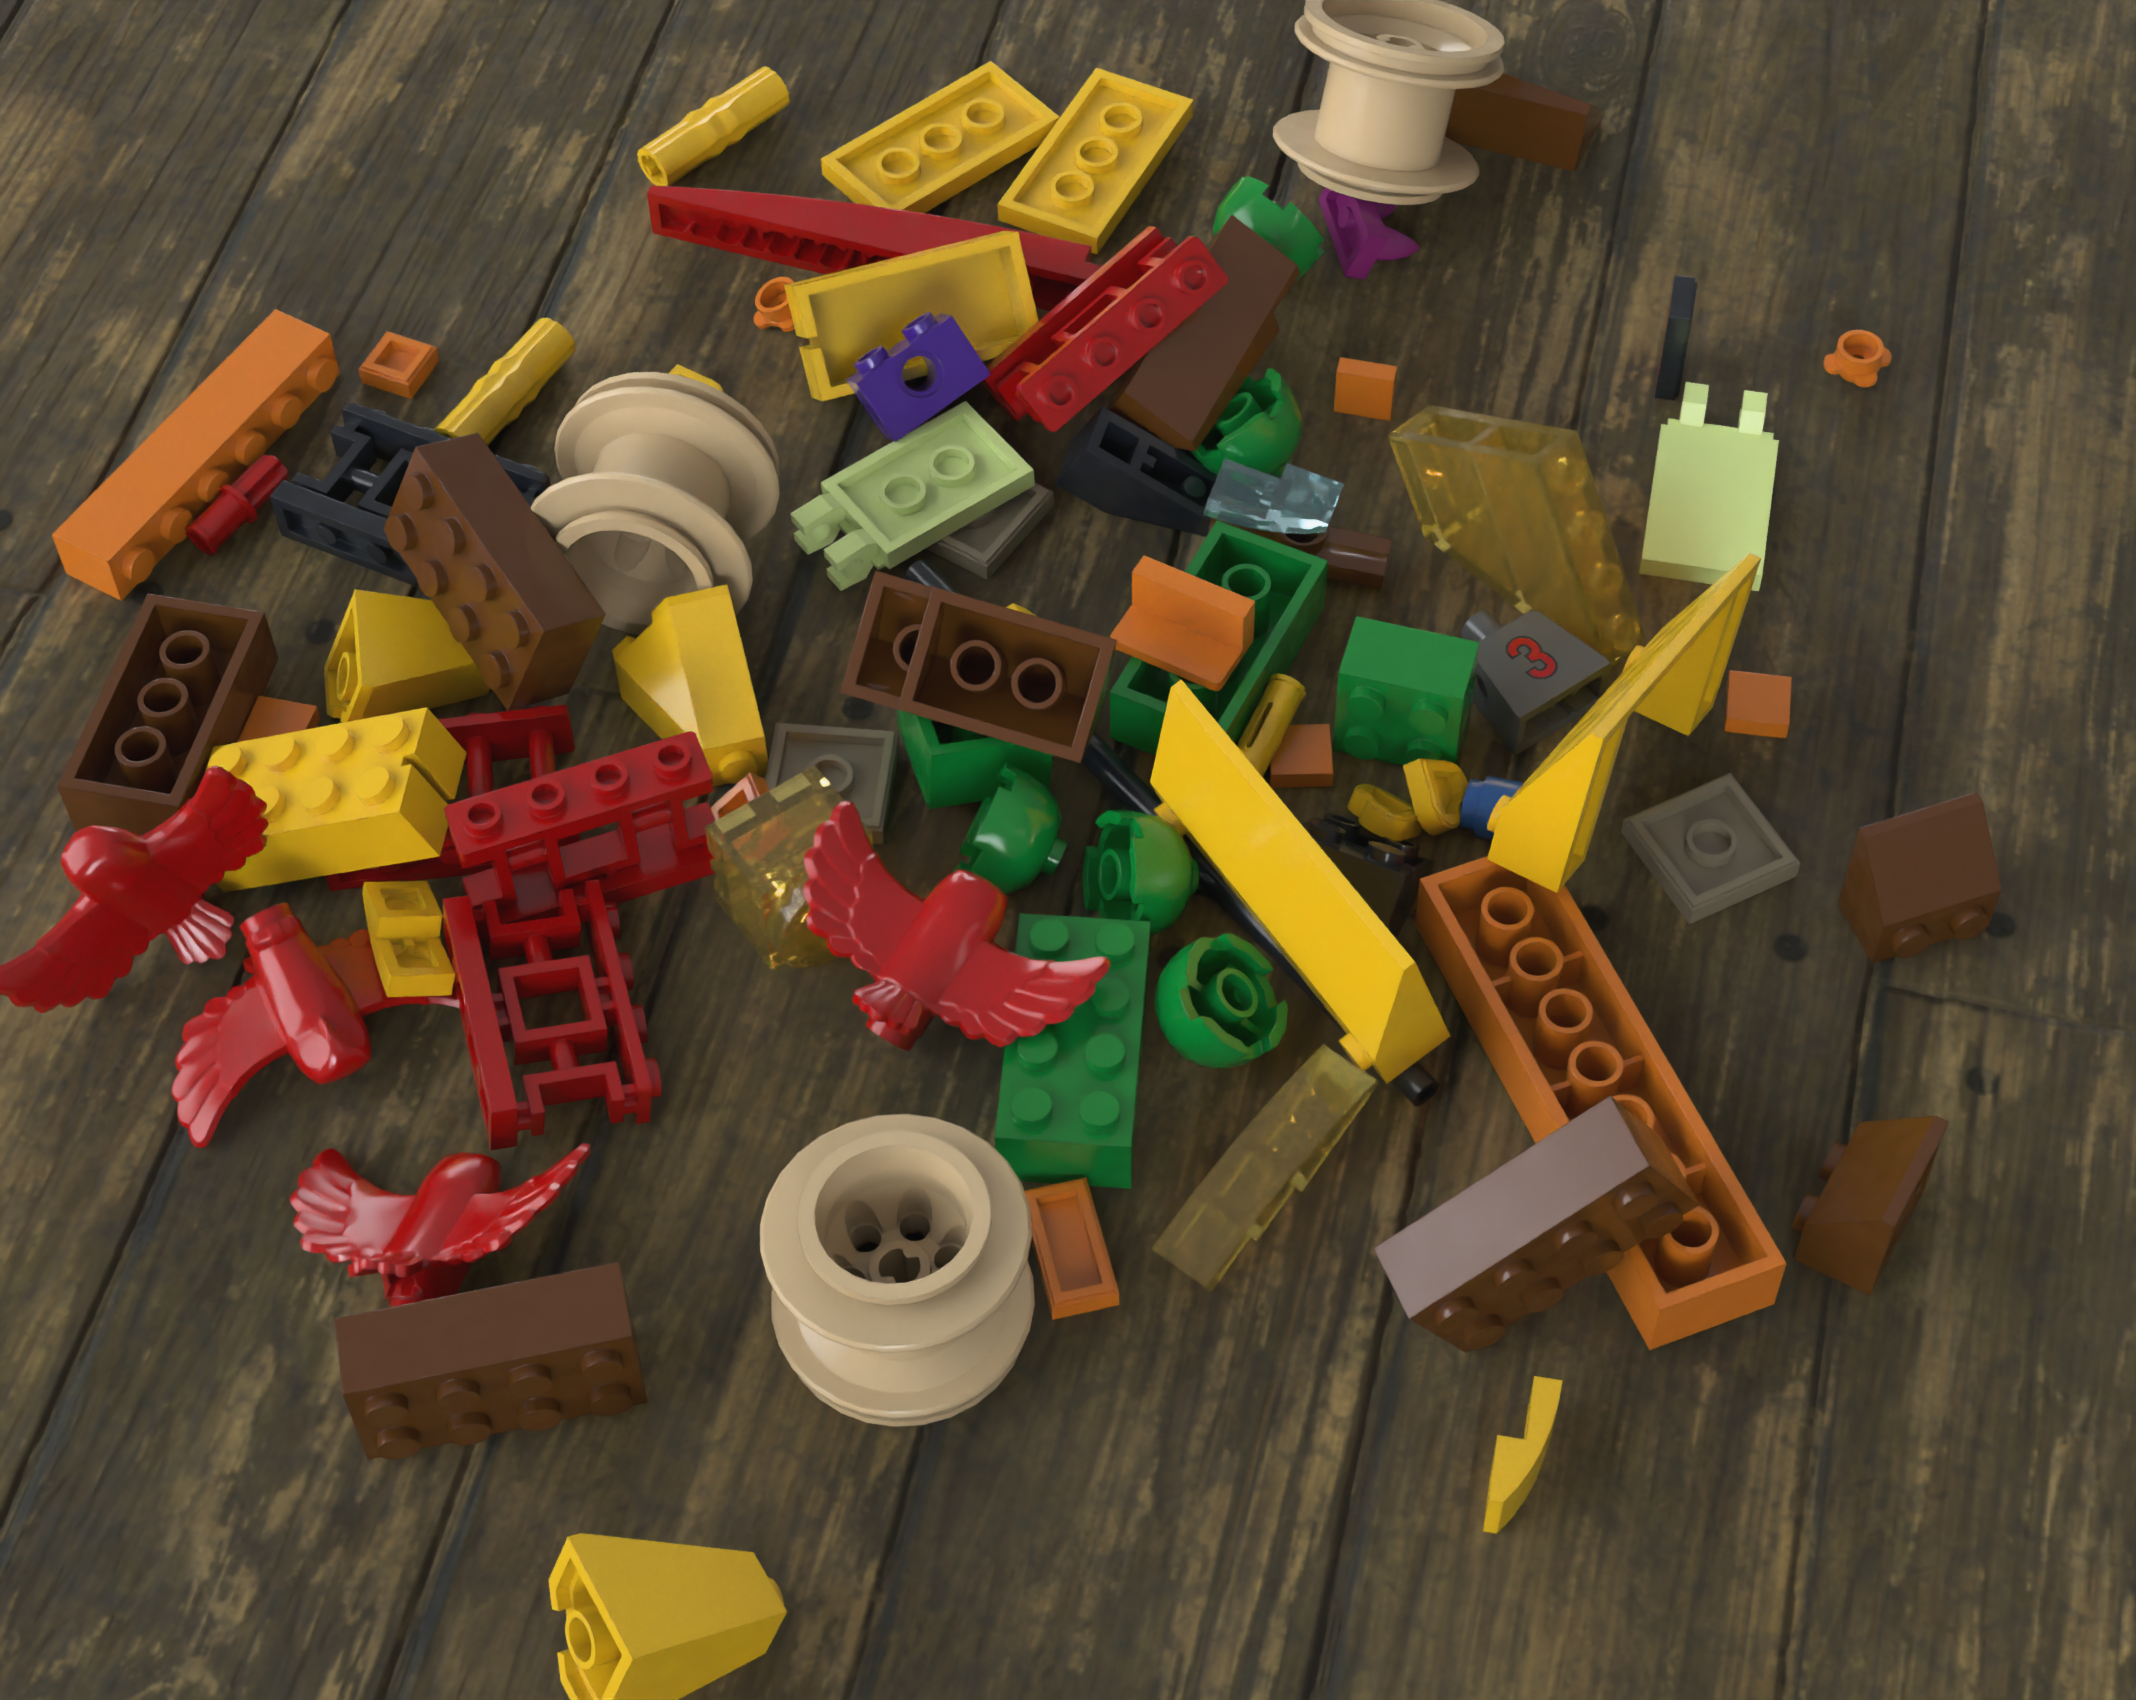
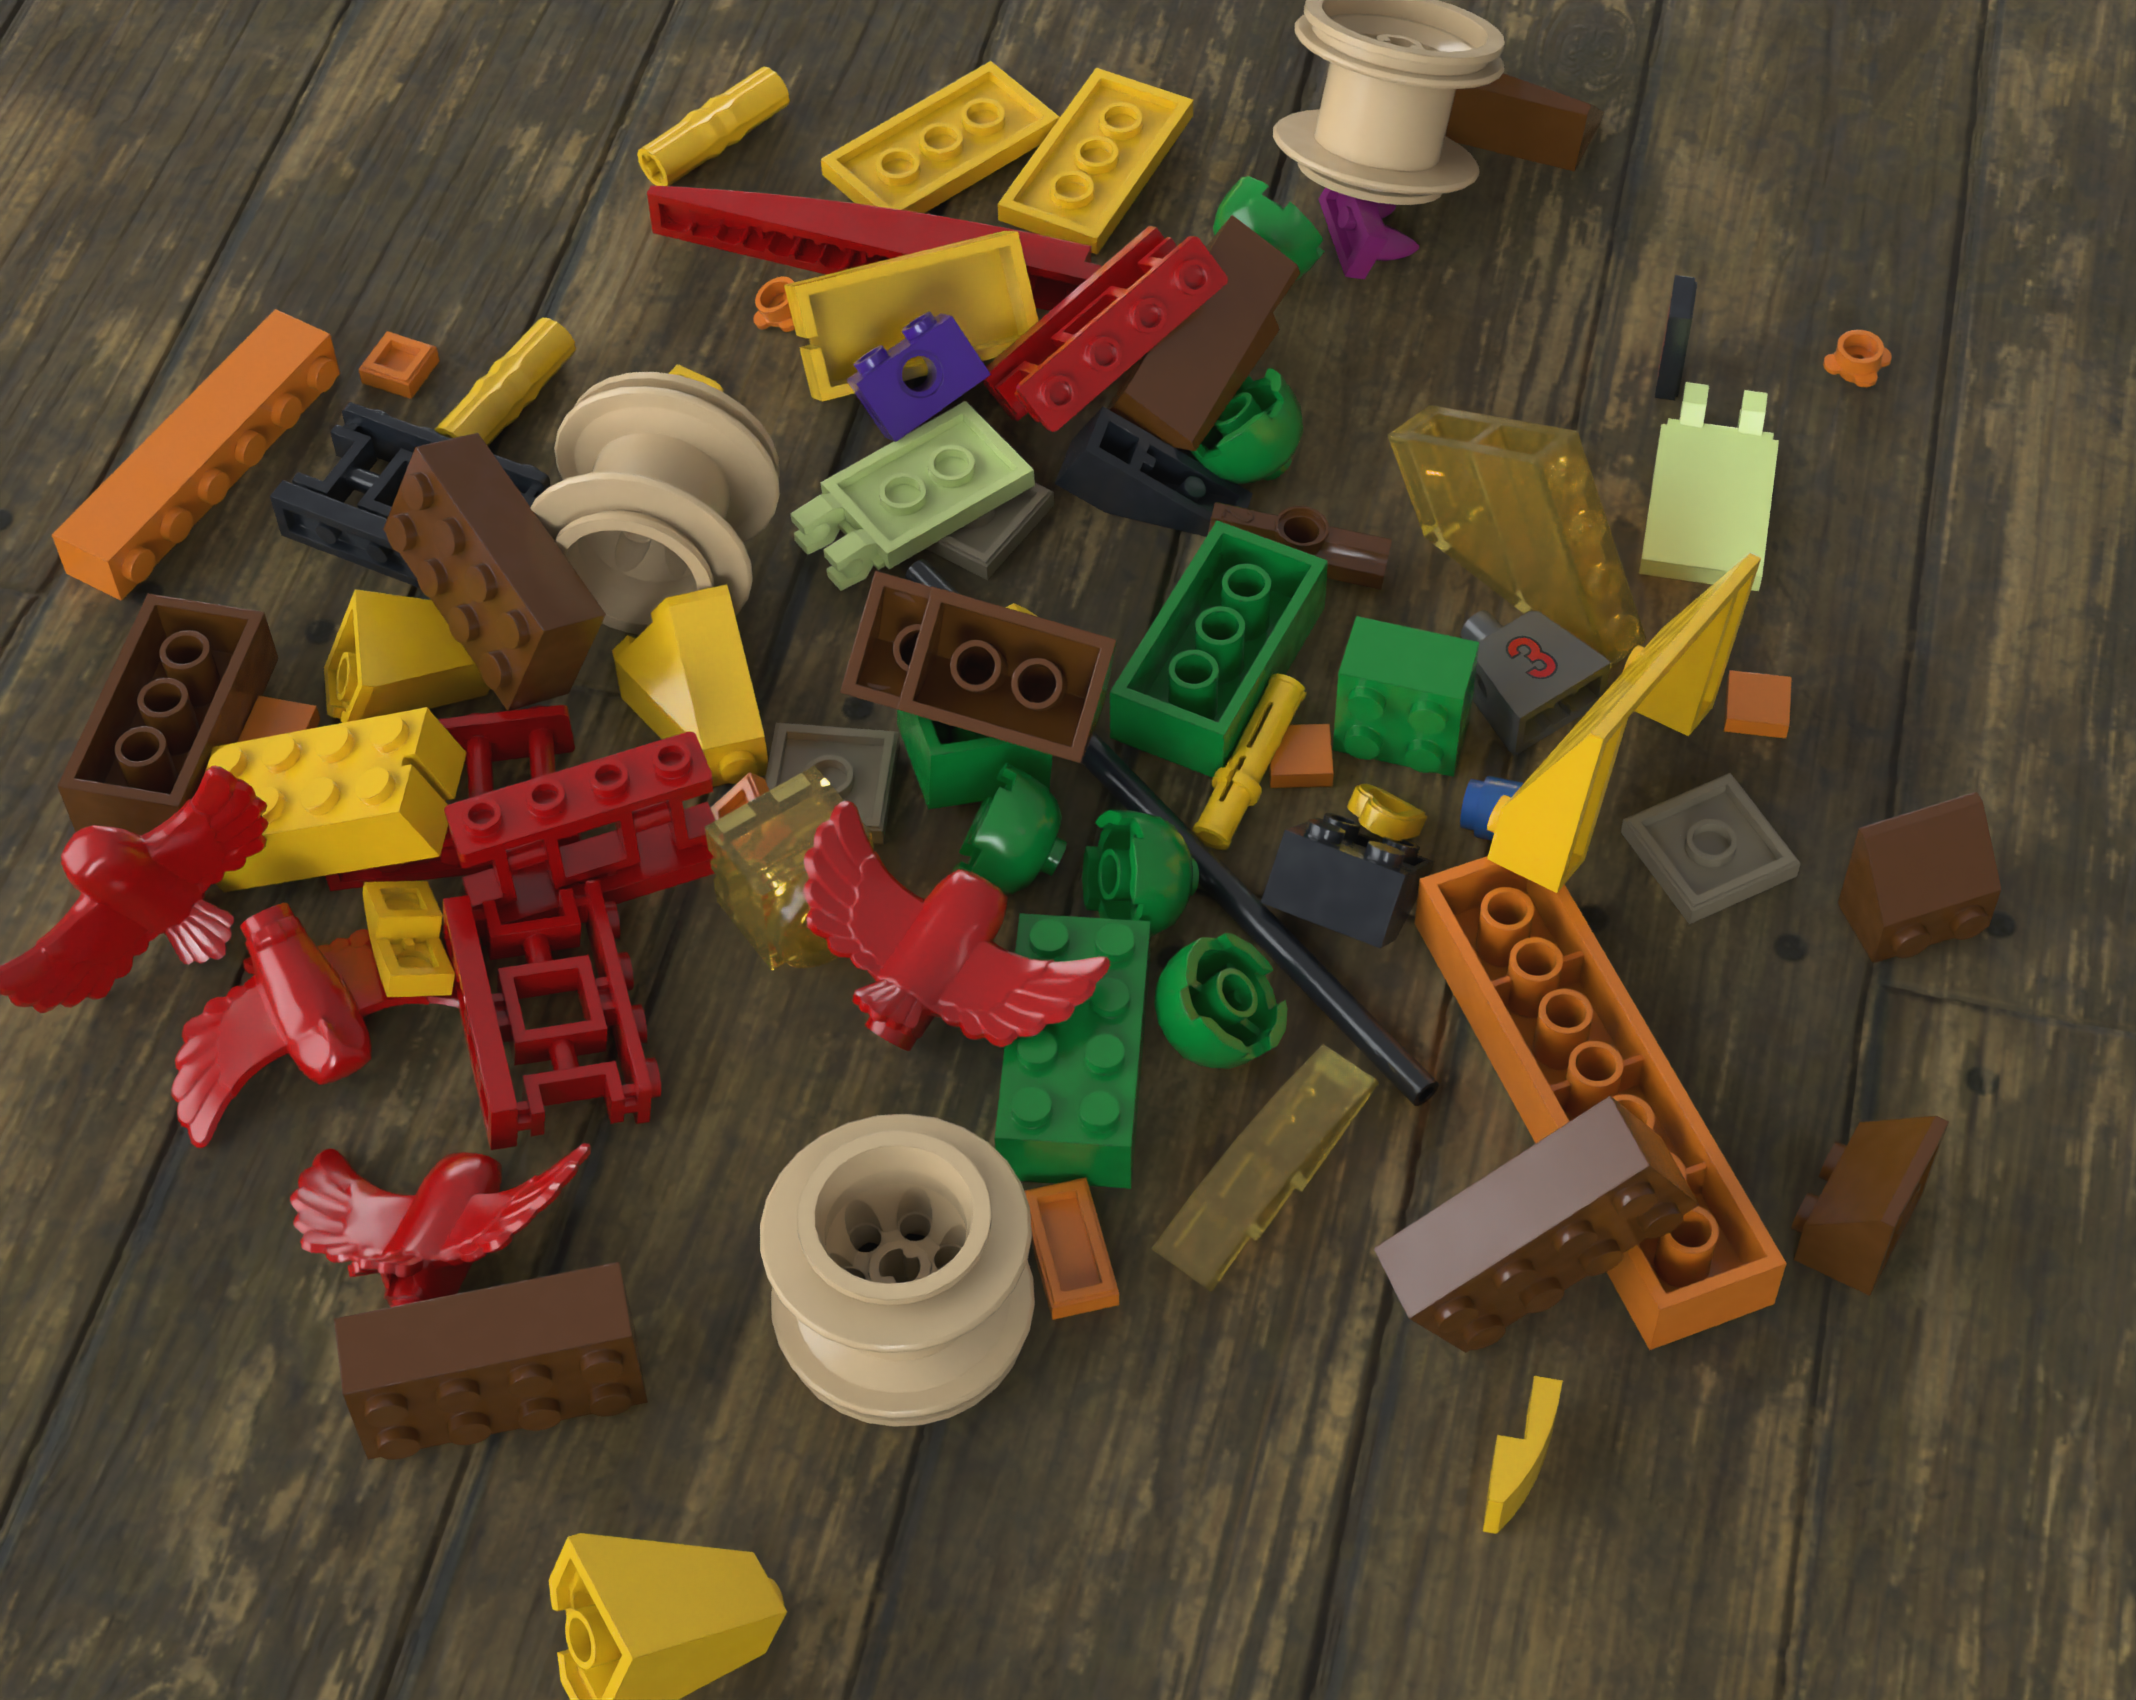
(236, 504): red axle -> none
(1185, 624): orange panel -> none
(1293, 891): yellow slope -> none
(1294, 504): clear light blue slope -> none
(1365, 389): orange tile -> none
(1436, 793): yellow tile -> none

